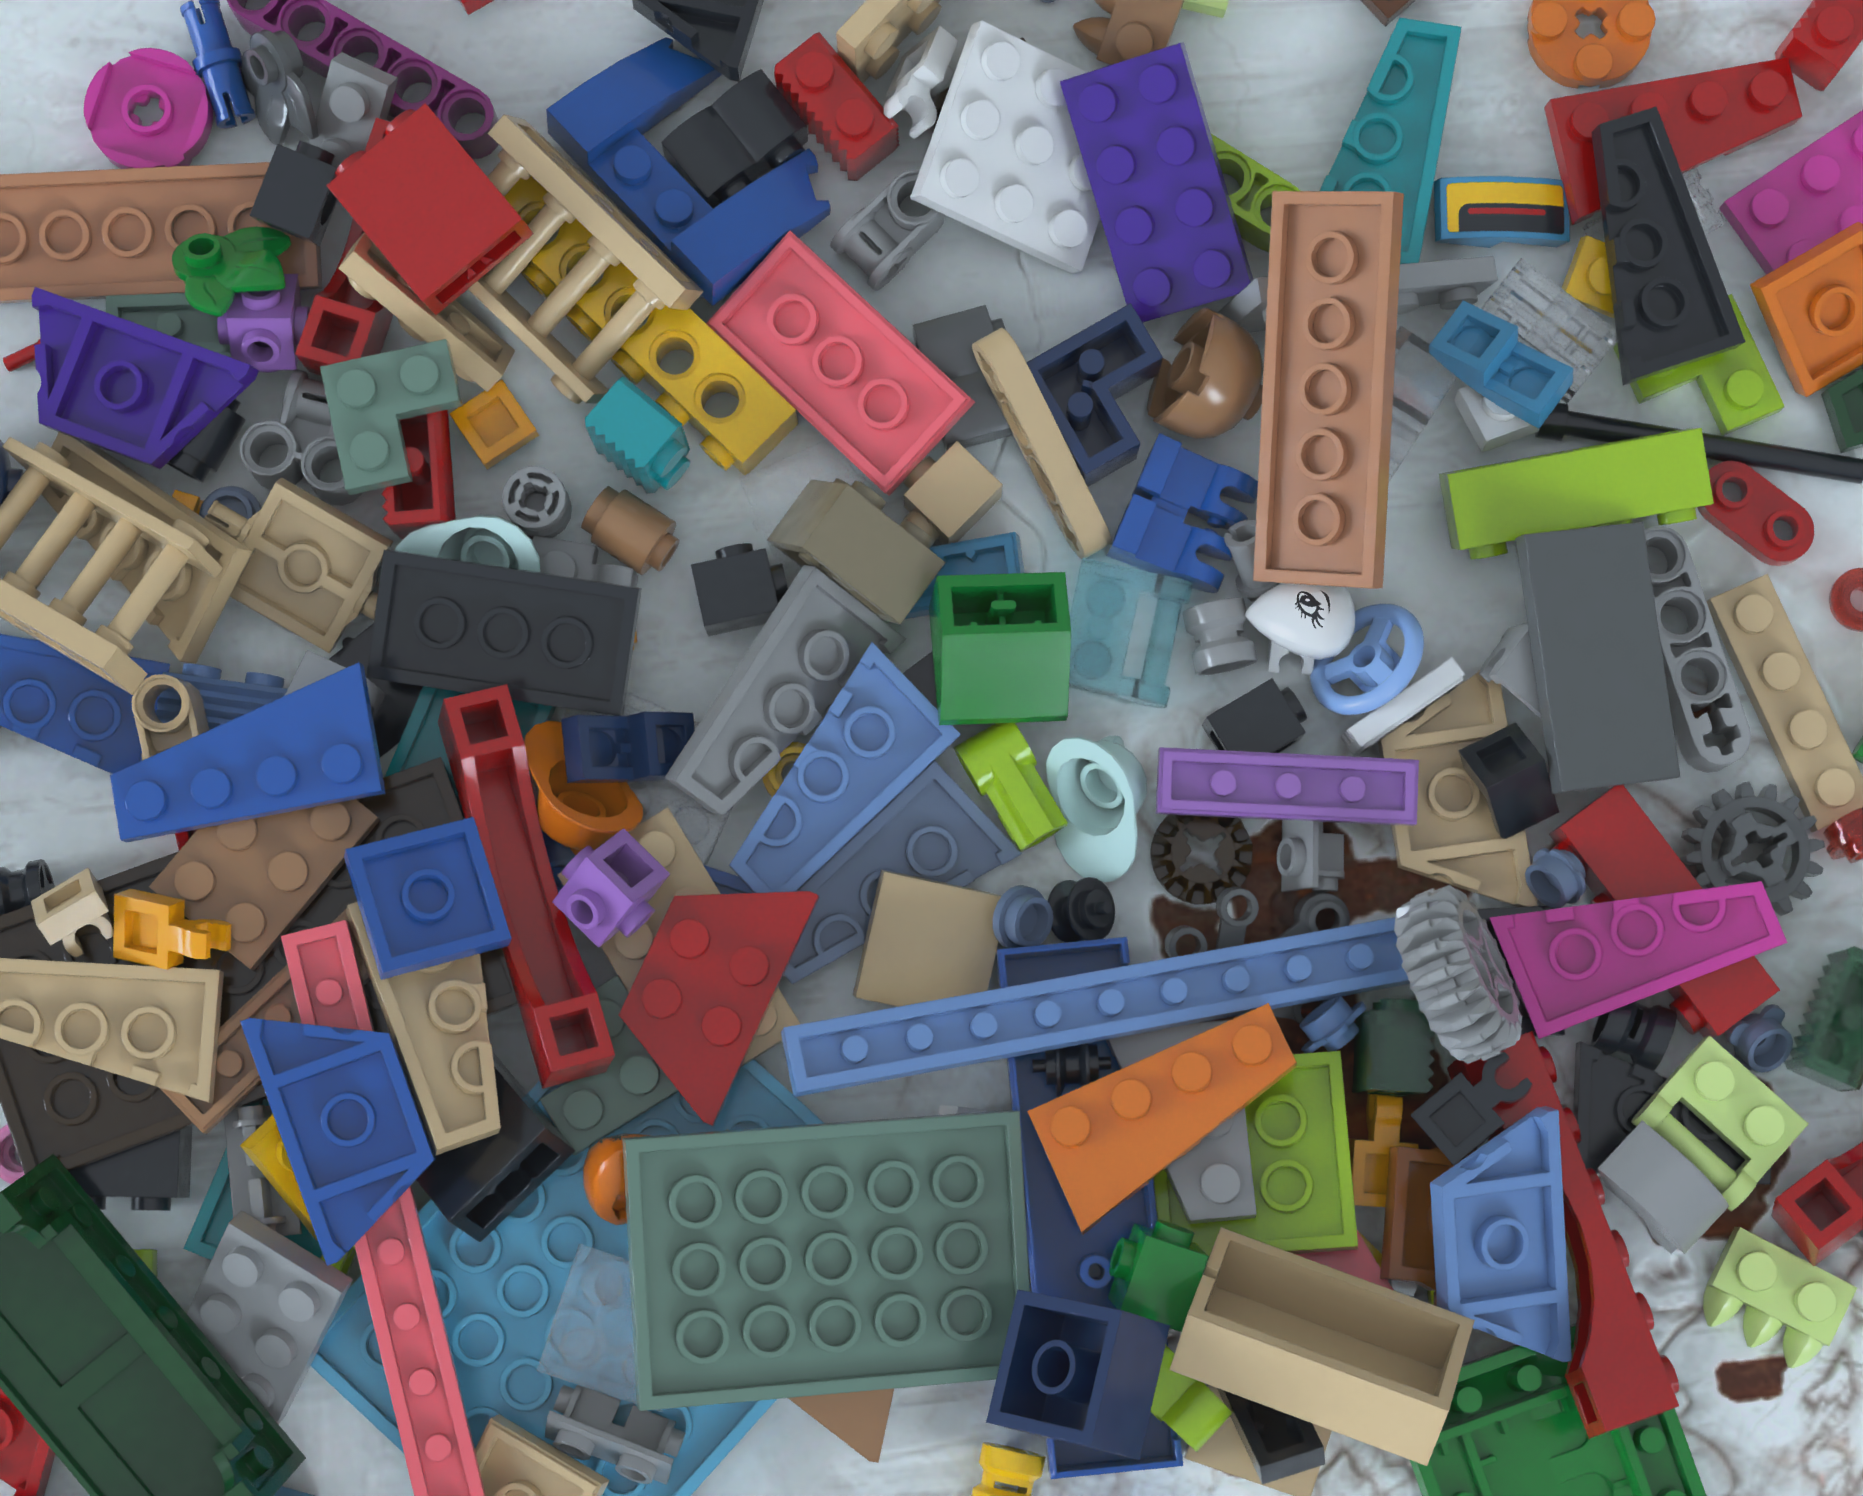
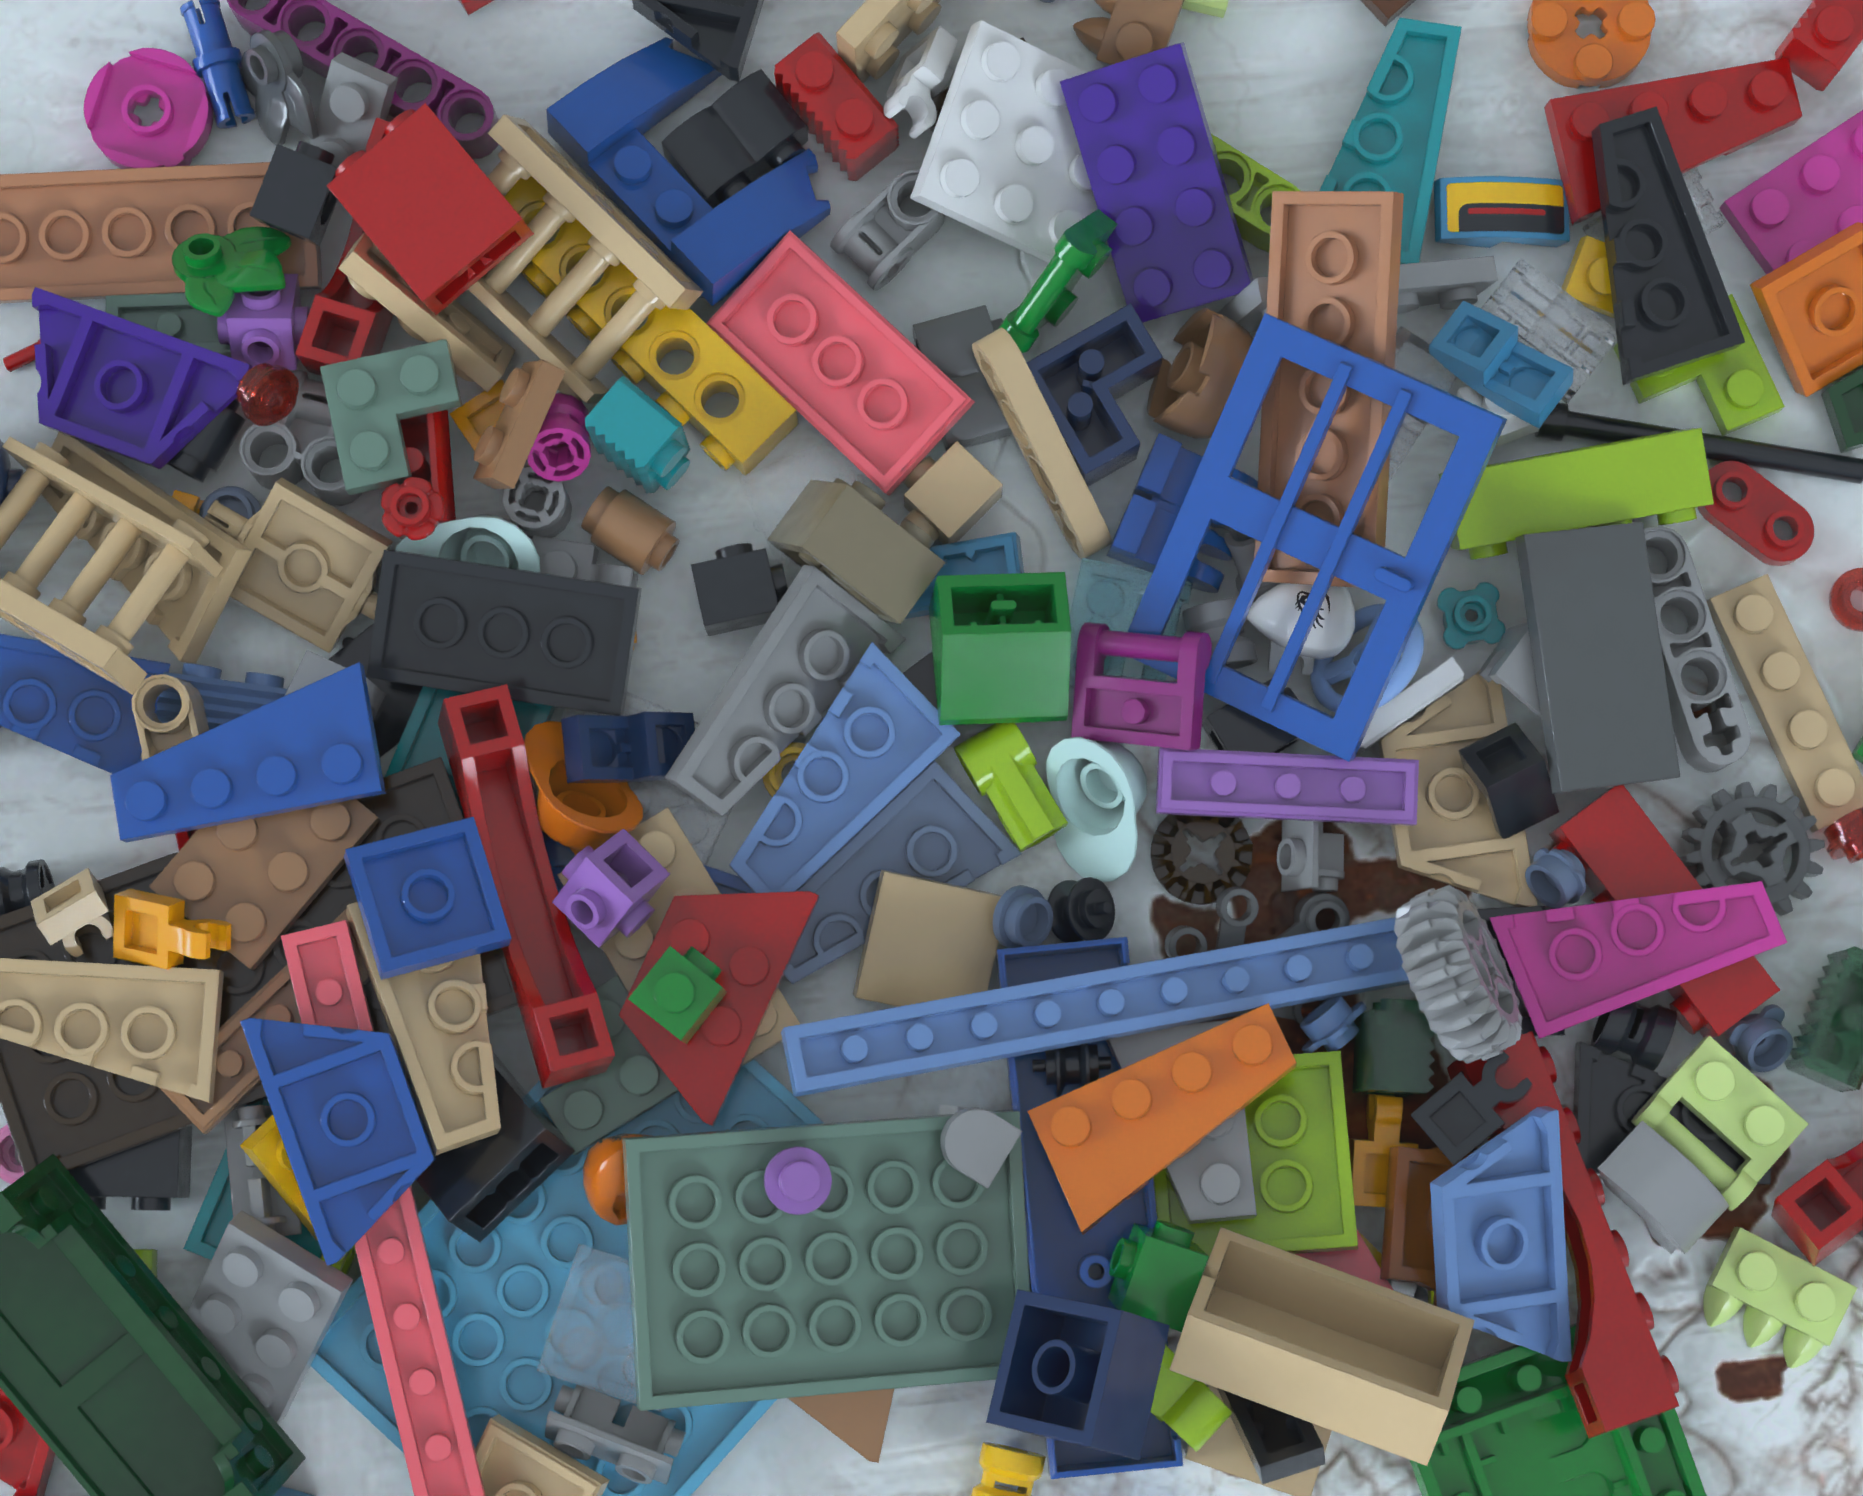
(267, 393): none -> clear red plate
(416, 525): none -> red plate
(506, 447): none -> medium nougat plate
(563, 441): none -> dark pink wheel
(680, 992): none -> green brick
(797, 1180): none -> medium lavender plate
(977, 1143): none -> light grey tile
(1050, 300): none -> green plate
(1140, 708): none -> magenta plate
(1313, 540): none -> blue door
(1461, 631): none -> teal plate

